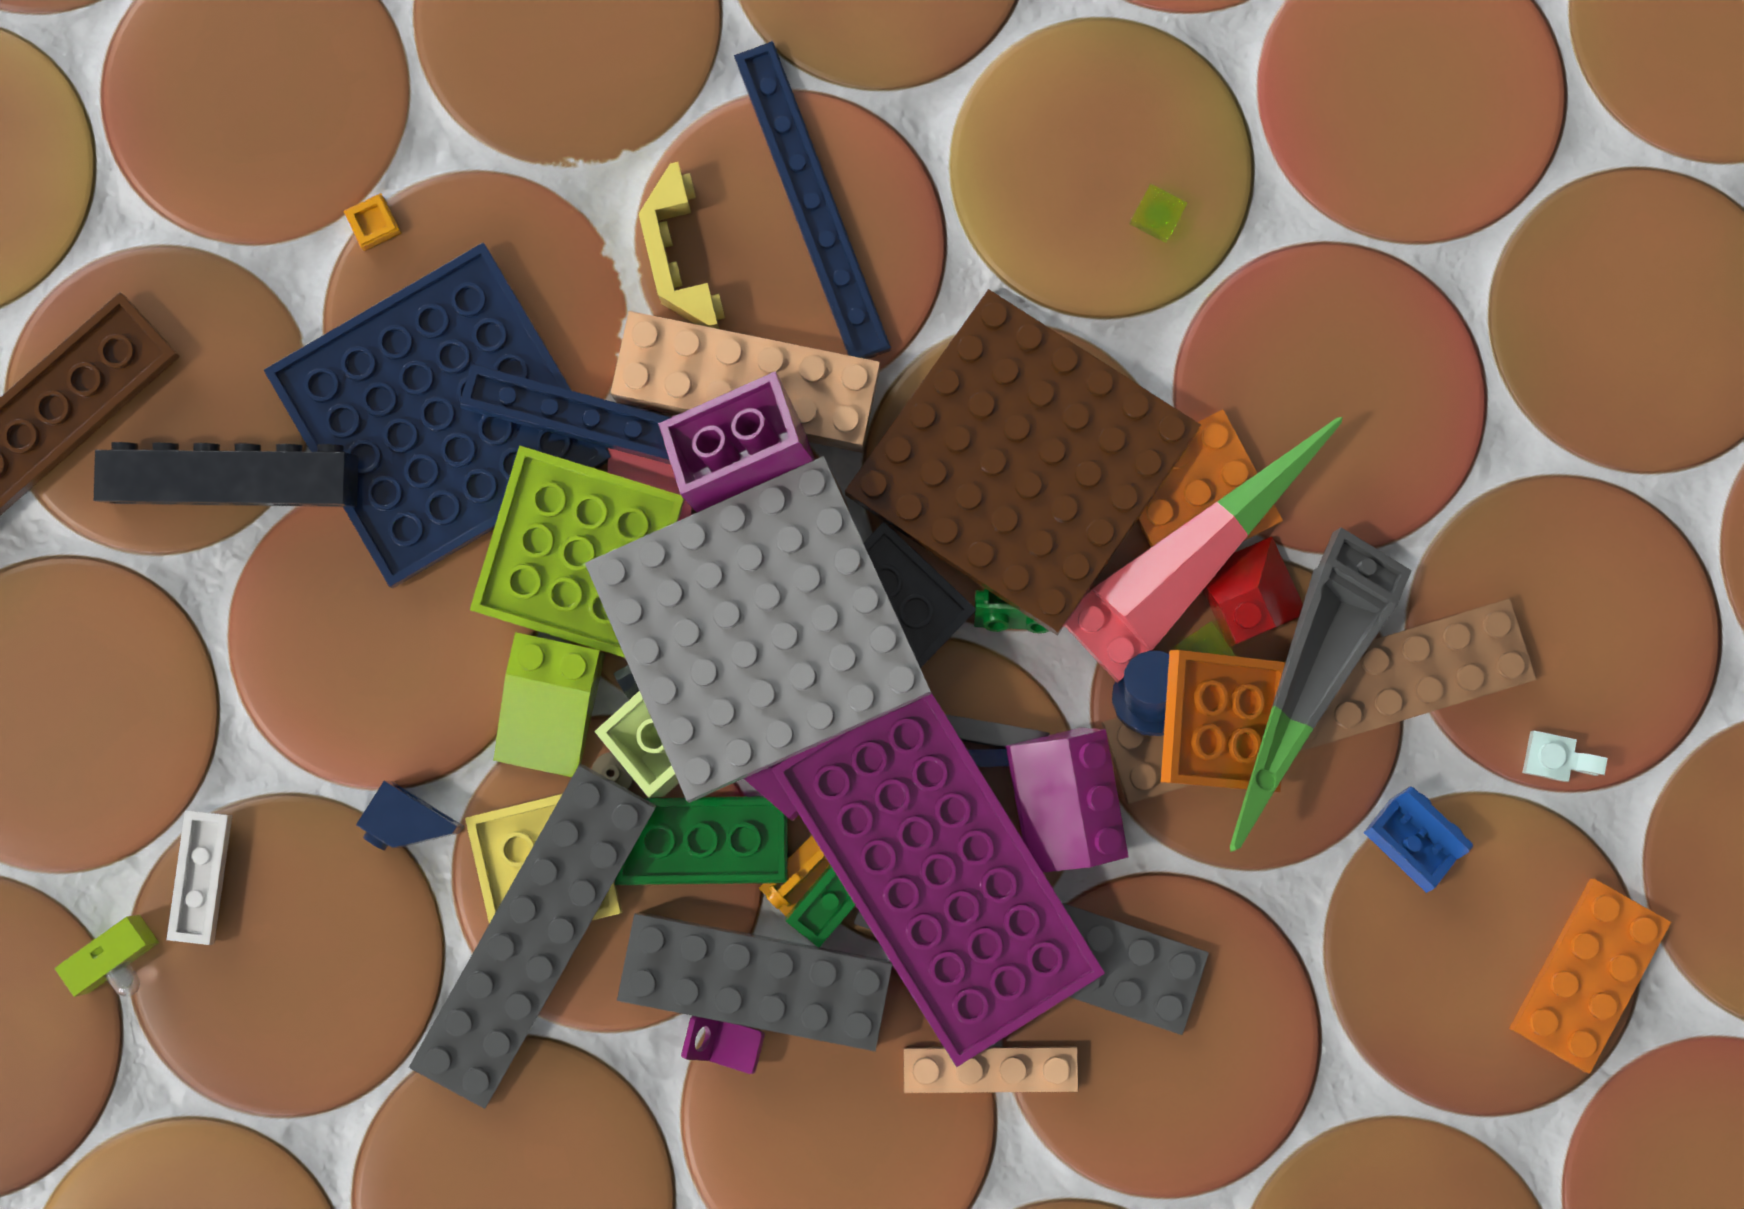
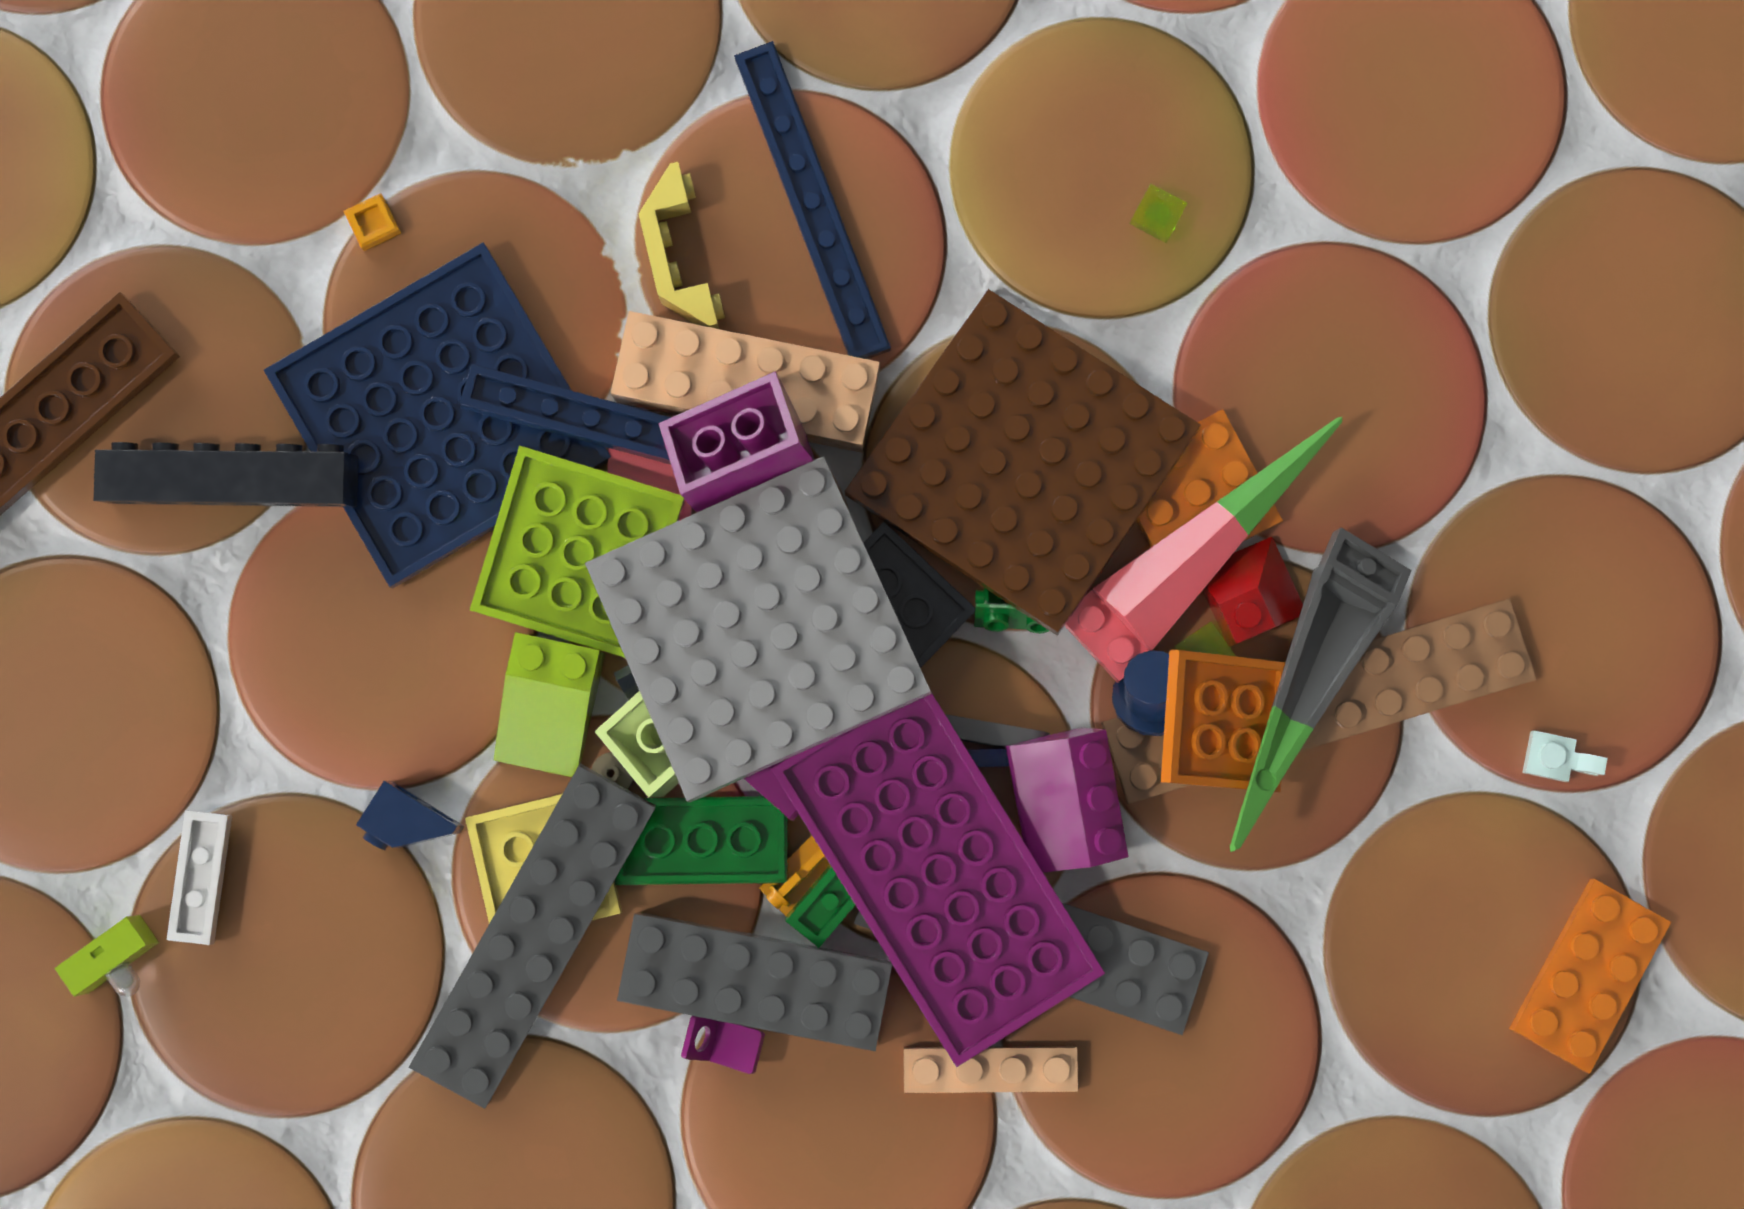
(1418, 838): blue bracket -> none

